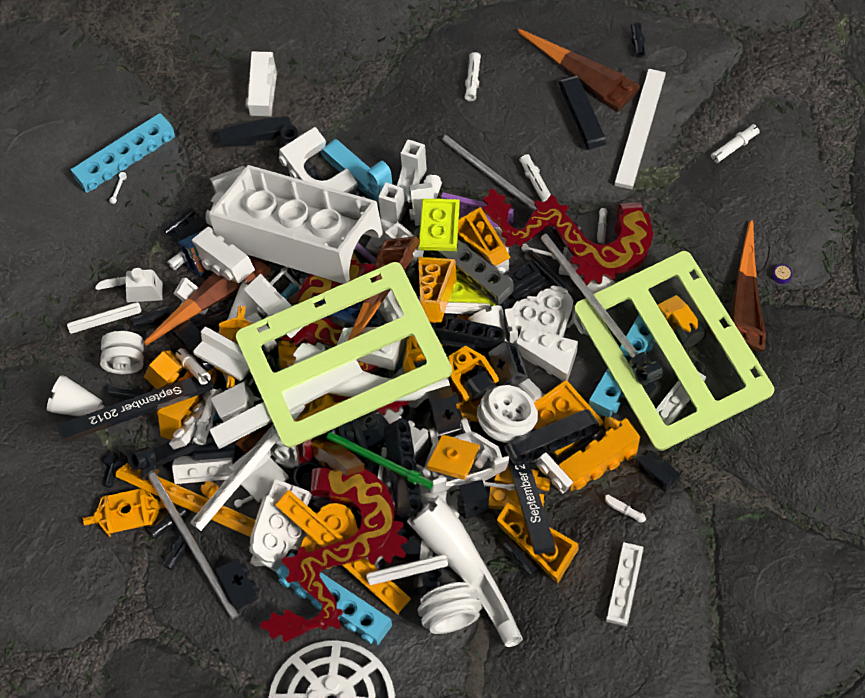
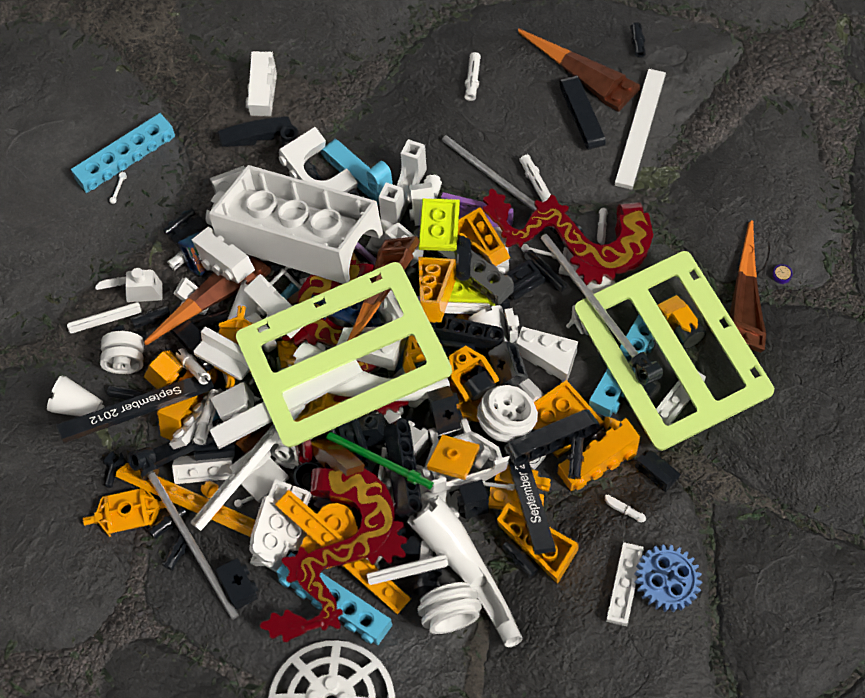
(463, 264): none -> black piece
(546, 312): white plate -> none
(554, 472): white plate -> none
(576, 458): none -> black pin
(673, 561): none -> medium blue gear
(740, 140): white pin -> none

